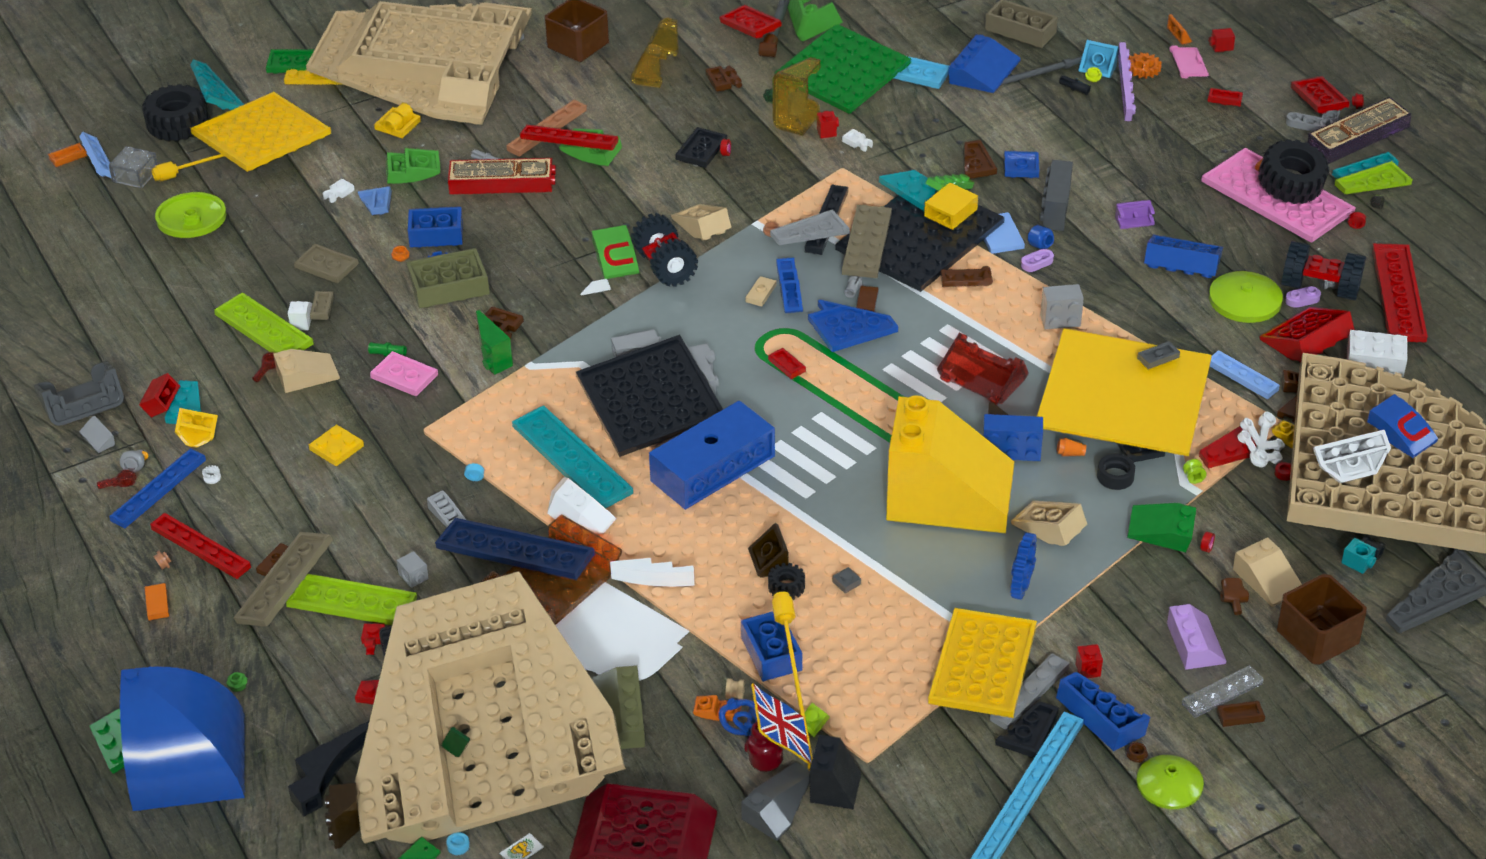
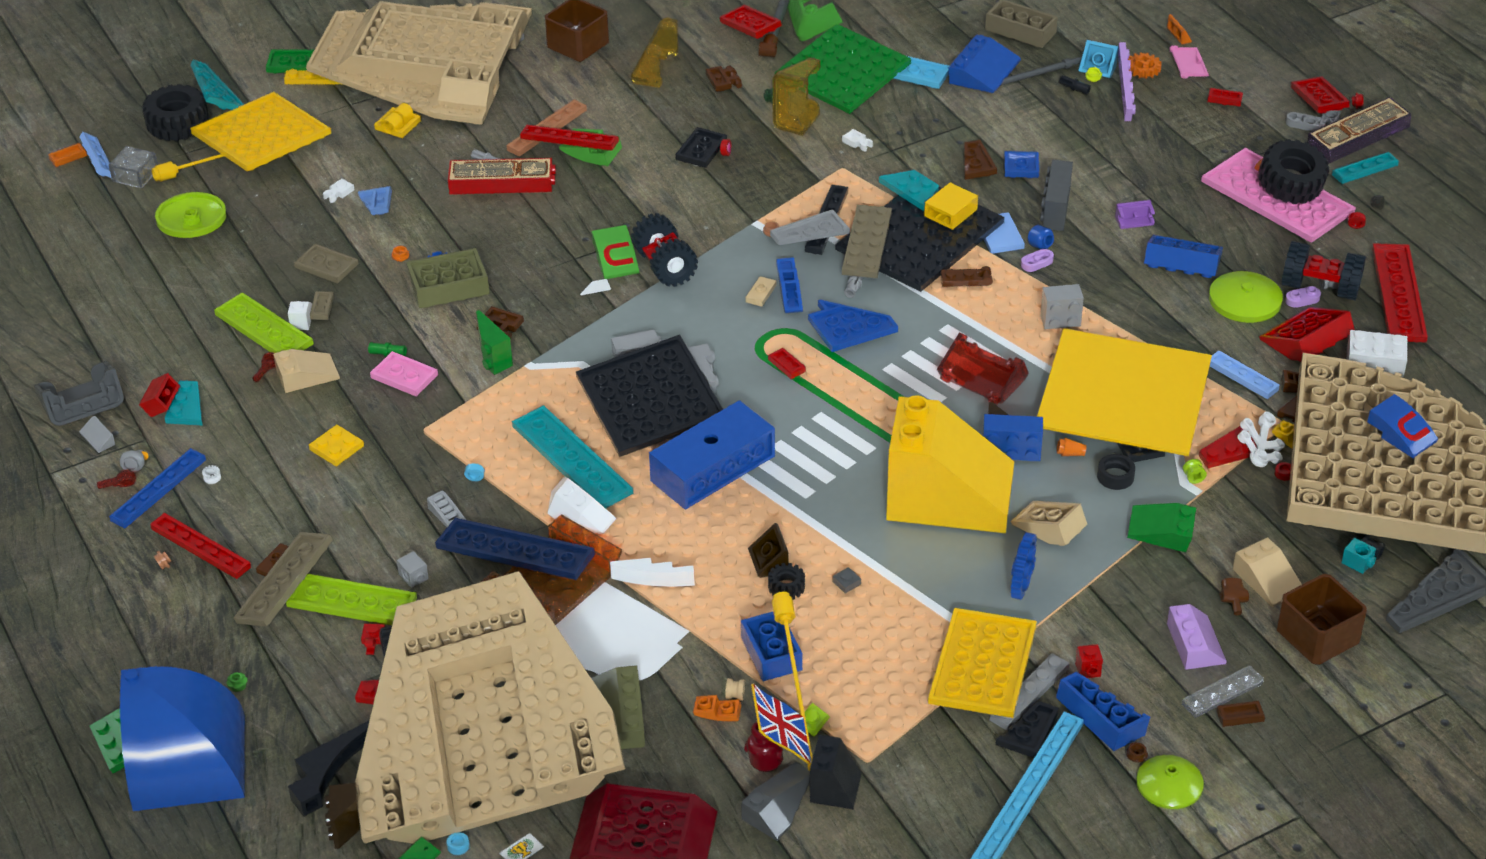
(156, 601): orange tile -> none
(195, 427): yellow slope -> none
(412, 165): bright green slope -> none
(435, 227): blue brick -> none
(455, 742): dark green slope -> none
(703, 220): tan slope -> none
(751, 716): blue piece -> none
(827, 124): red brick -> none
(868, 298): reddish brown tile -> none
(939, 182): bright green plate -> none
(1158, 355): dark grey plate -> none
(1207, 541): red tile -> none
(1222, 40): red brick -> none
(1353, 456): white wedge -> none
(1375, 178): lime wing -> none

